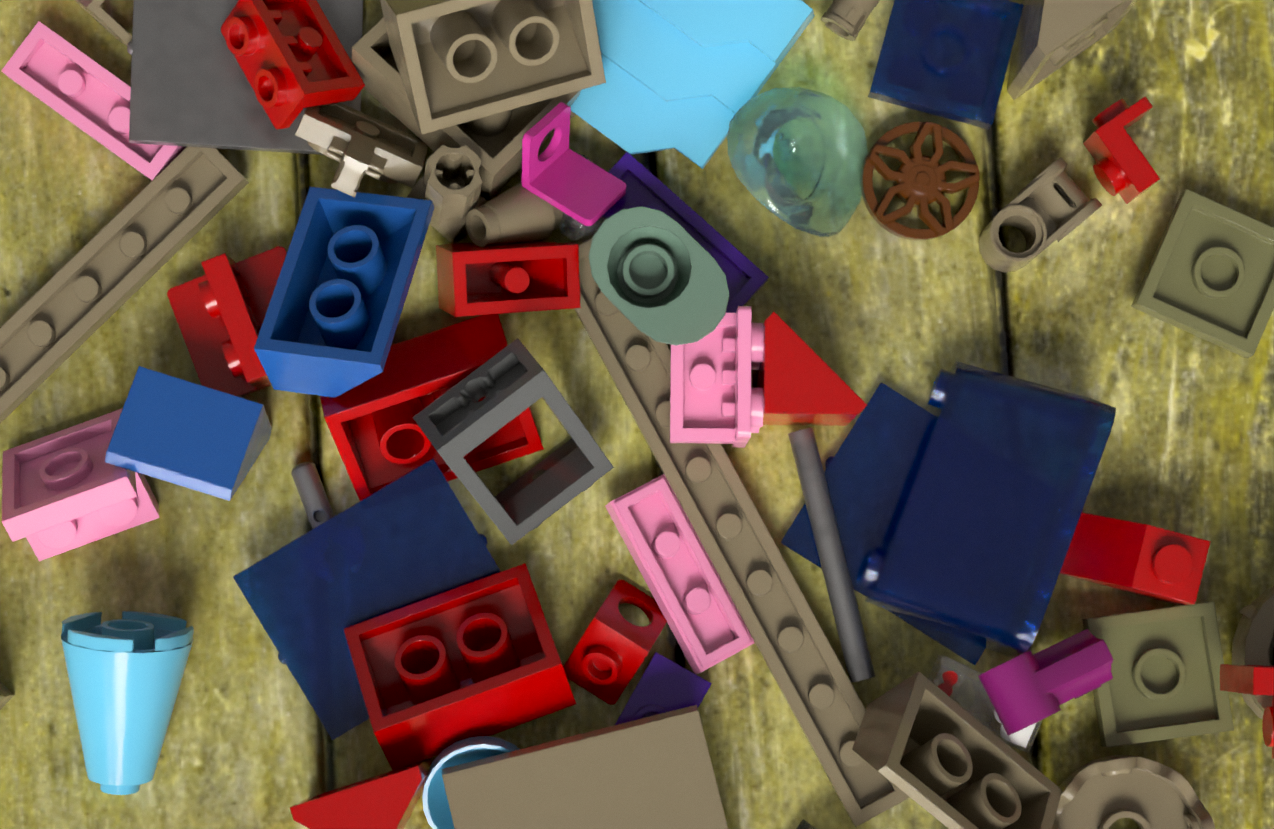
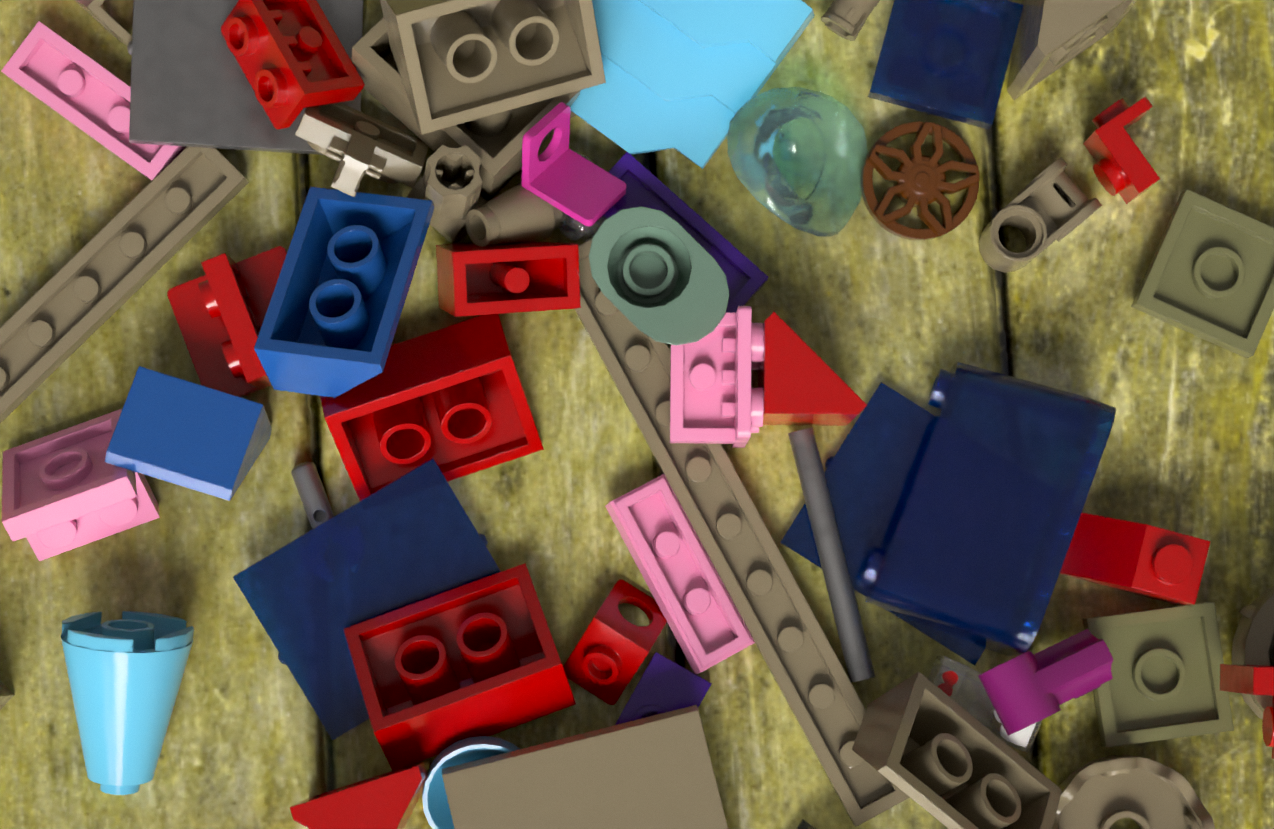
(461, 423): dark grey window -> none

